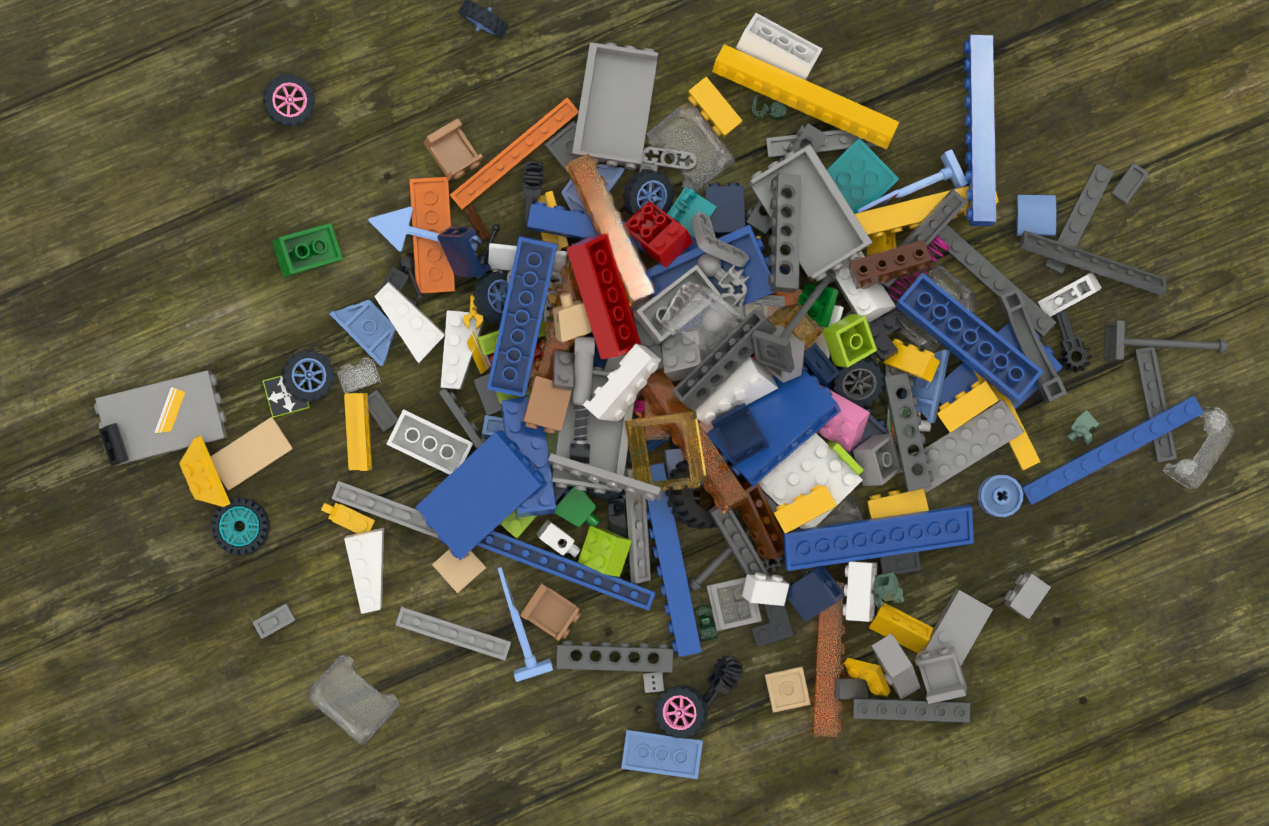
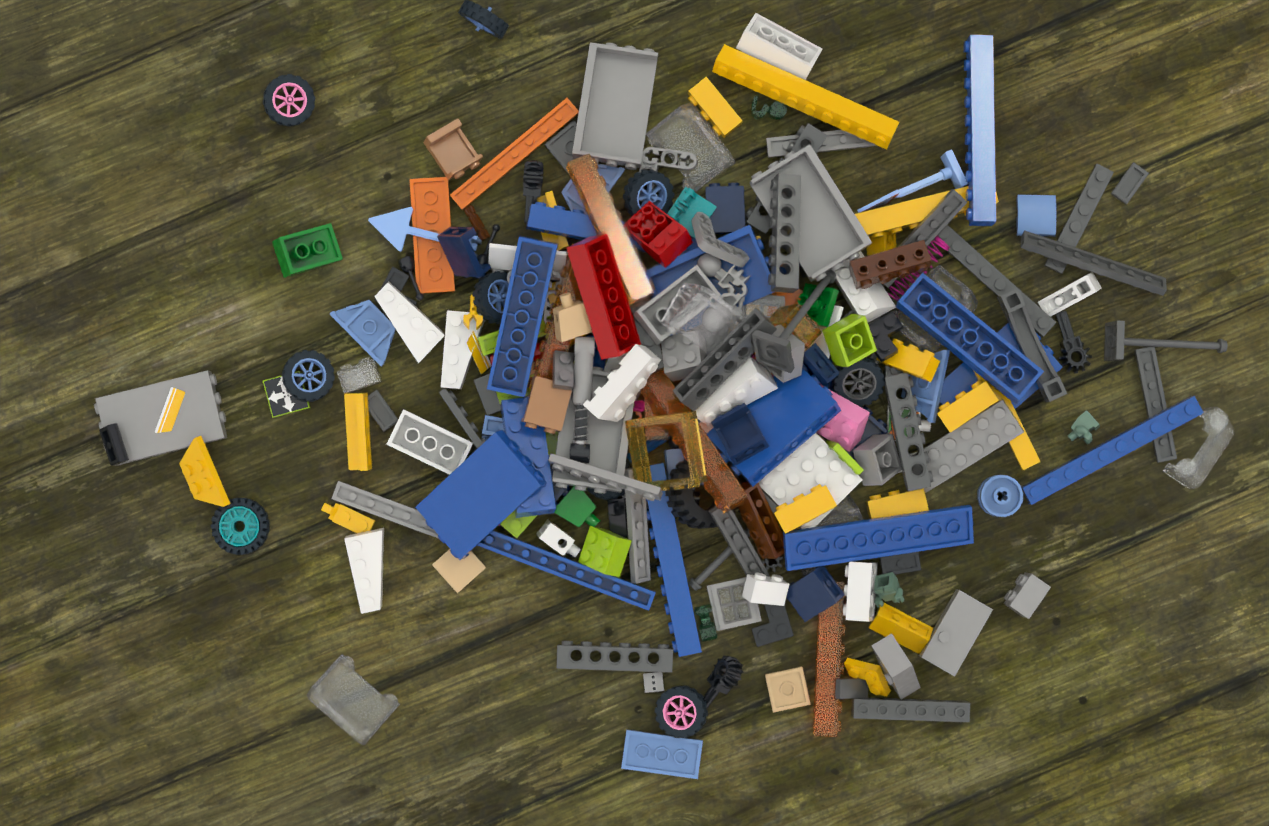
(250, 453): tan tile -> none
(274, 621): flat silver plate -> none
(453, 633): light grey plate -> none
(532, 666): light blue piece -> none
(551, 612): medium nougat panel -> none
(861, 175): teal plate -> none
(941, 674): light grey panel -> none

